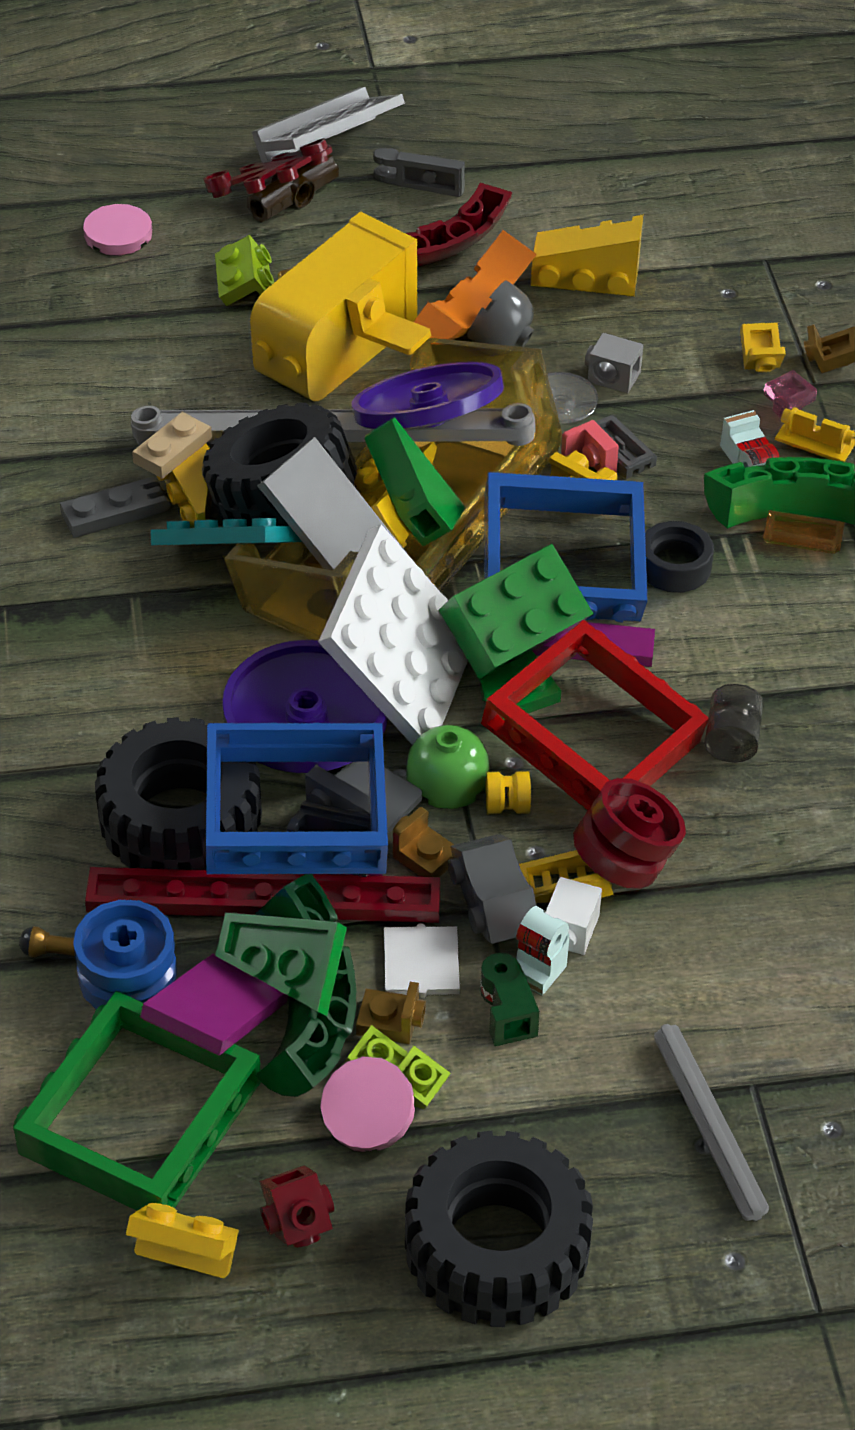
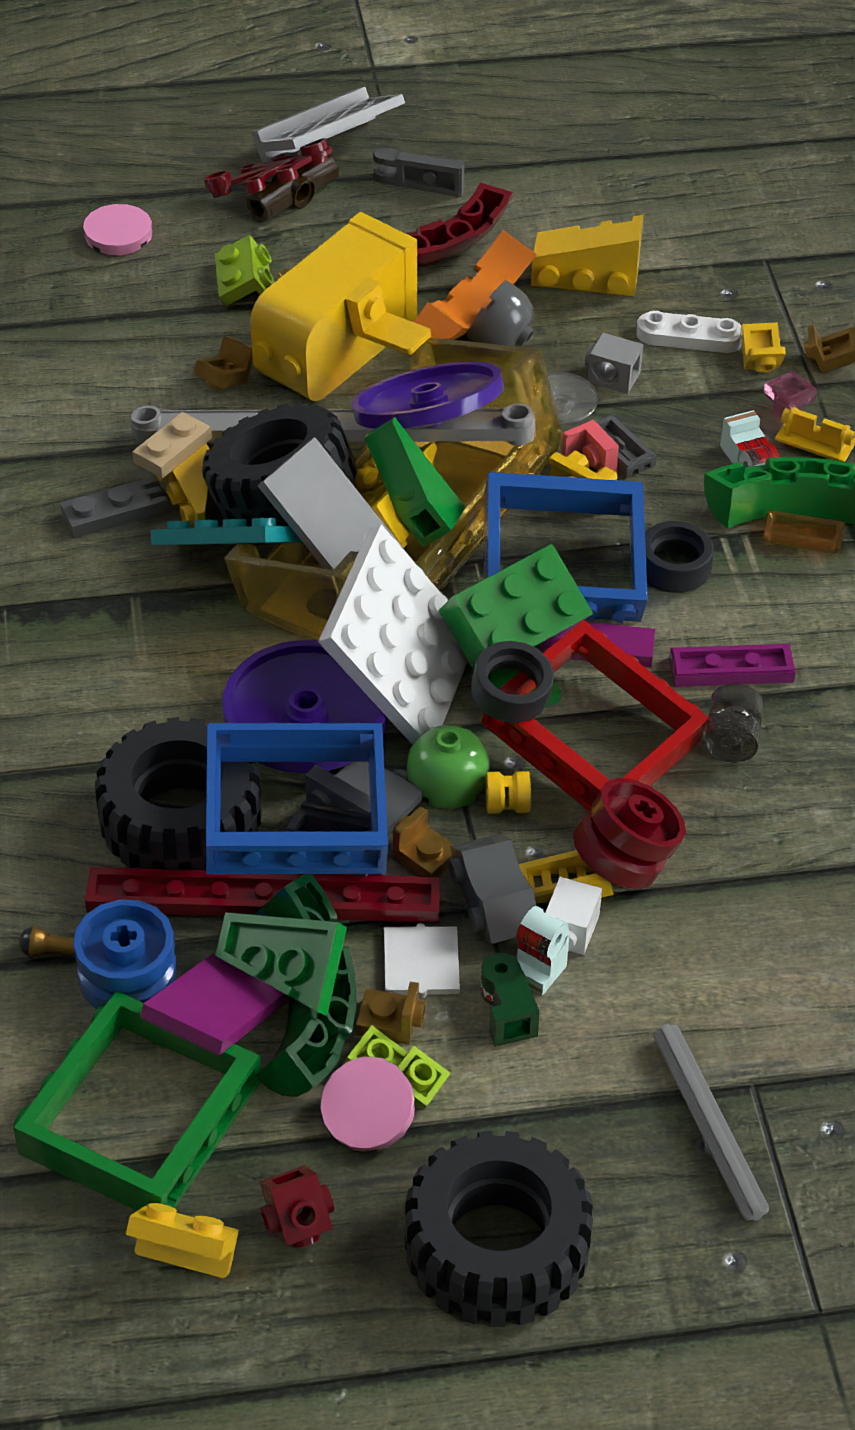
(229, 367): none -> pearl gold bracket
(518, 657): none -> black tyre
(689, 332): none -> white plate
(732, 665): none -> magenta tile

